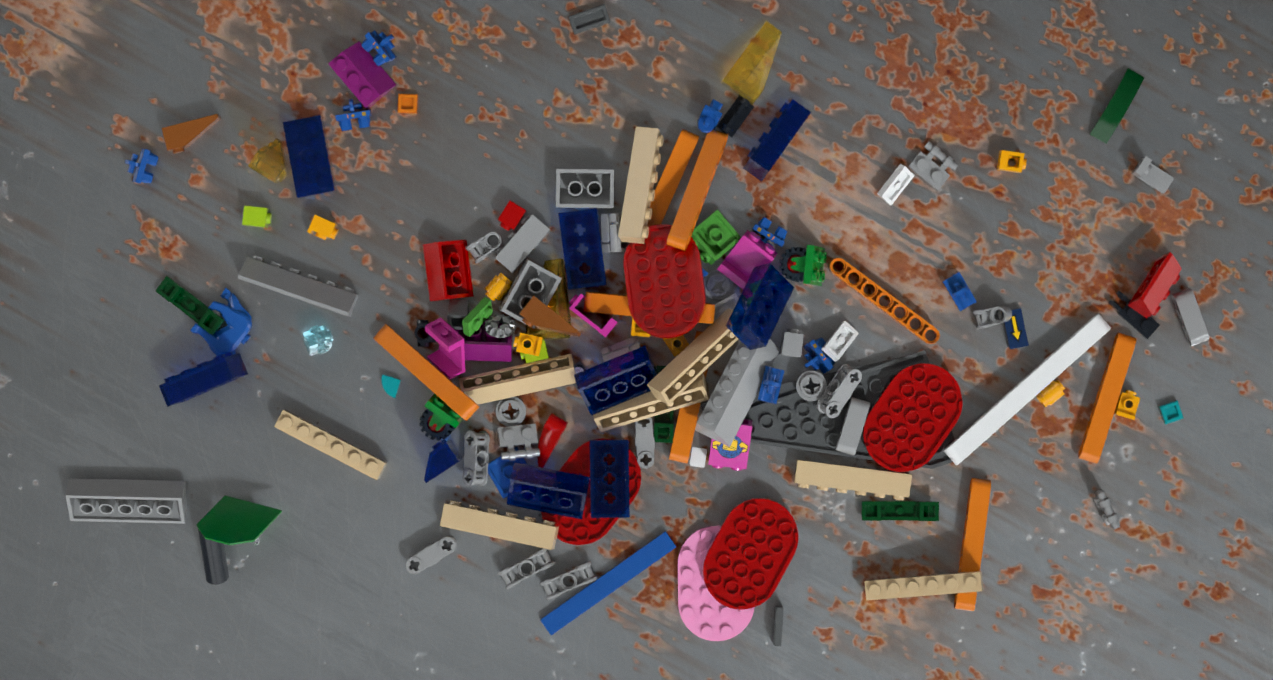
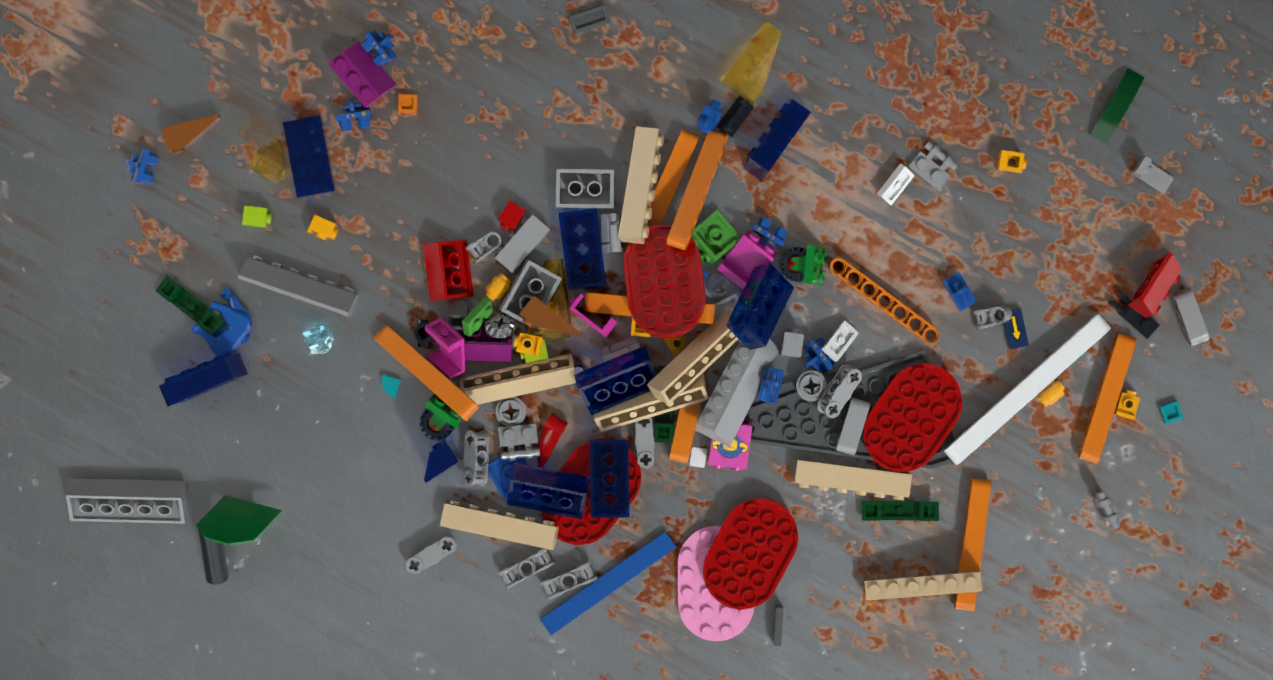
(330, 444): tan brick -> none

